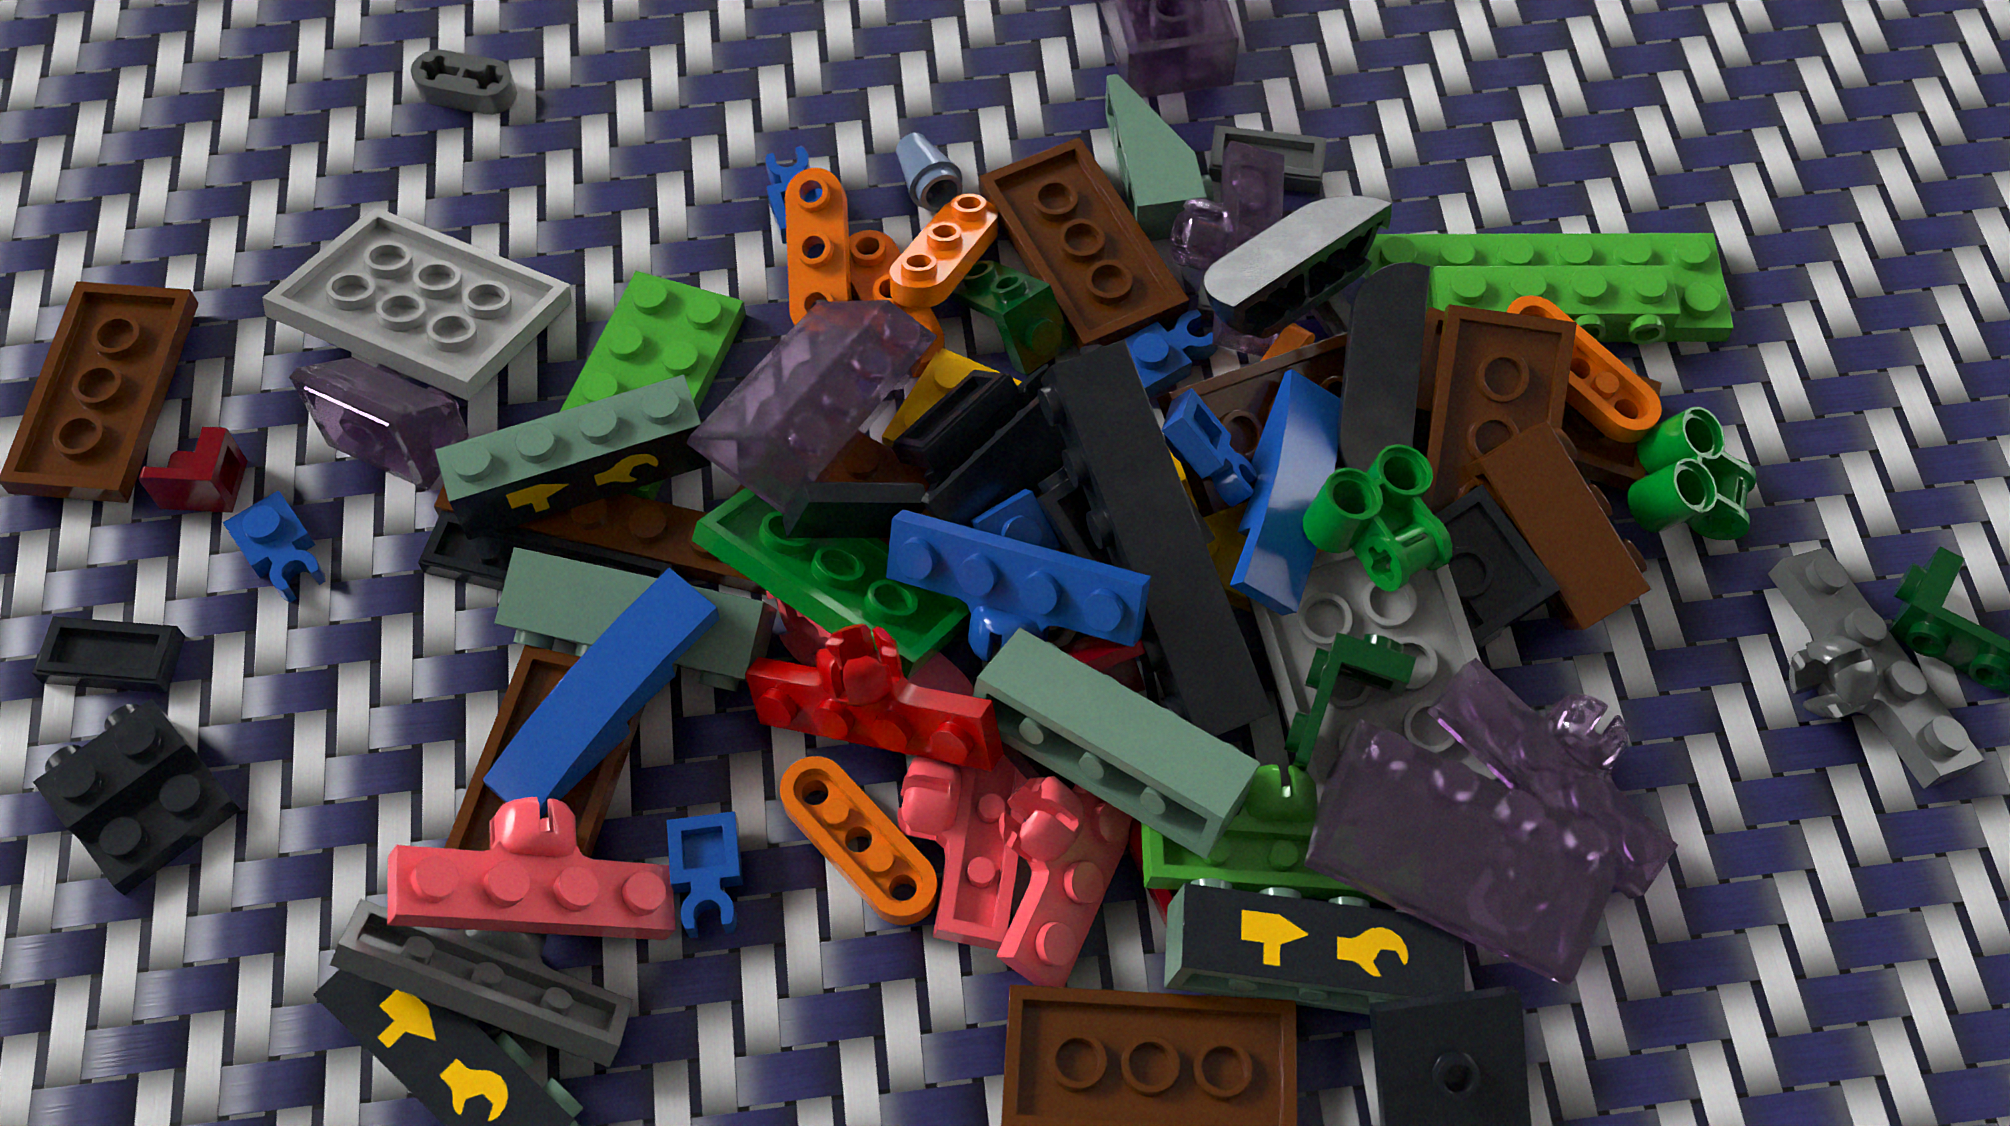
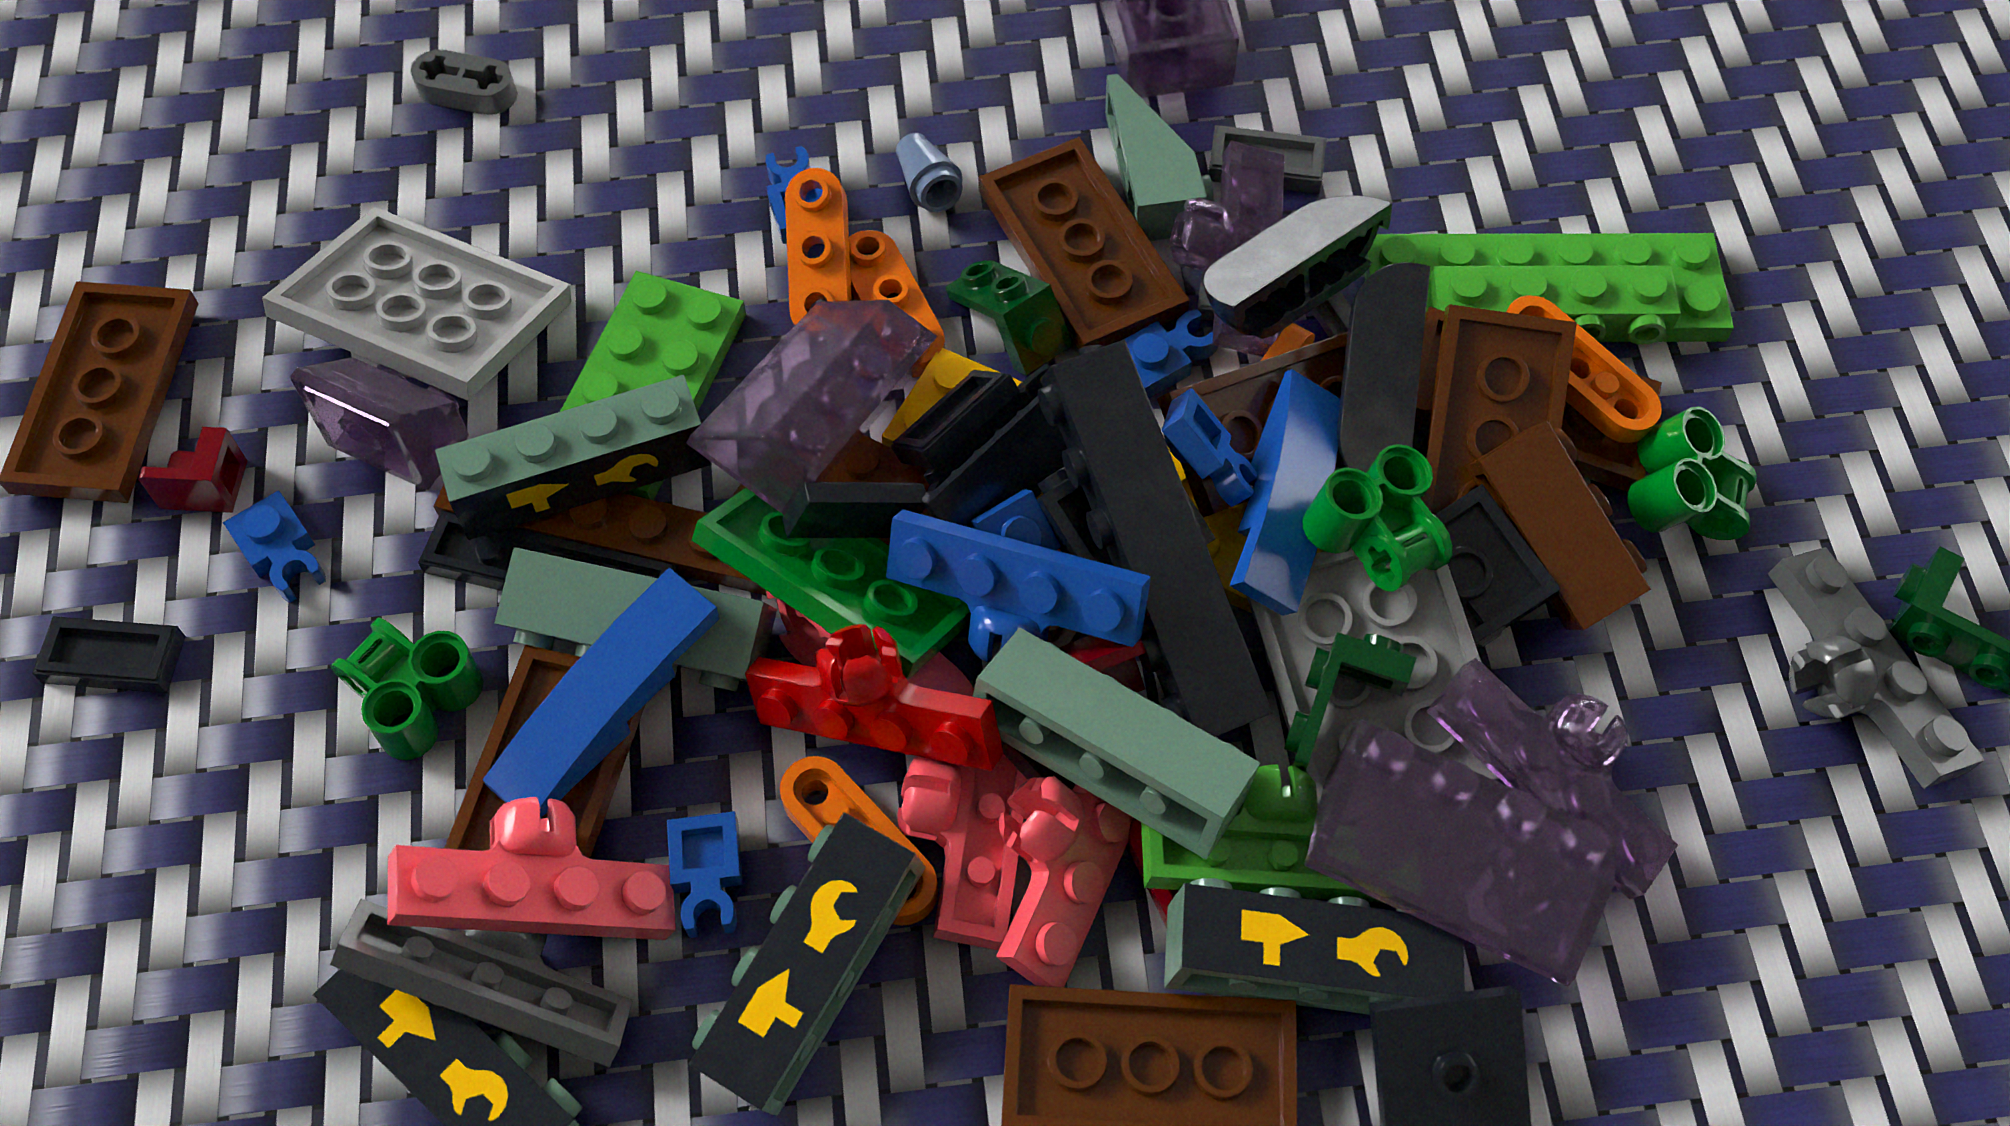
(135, 794): black plate -> none
(402, 679): none -> green piece
(806, 964): none -> black brick
(944, 252): orange plate -> none

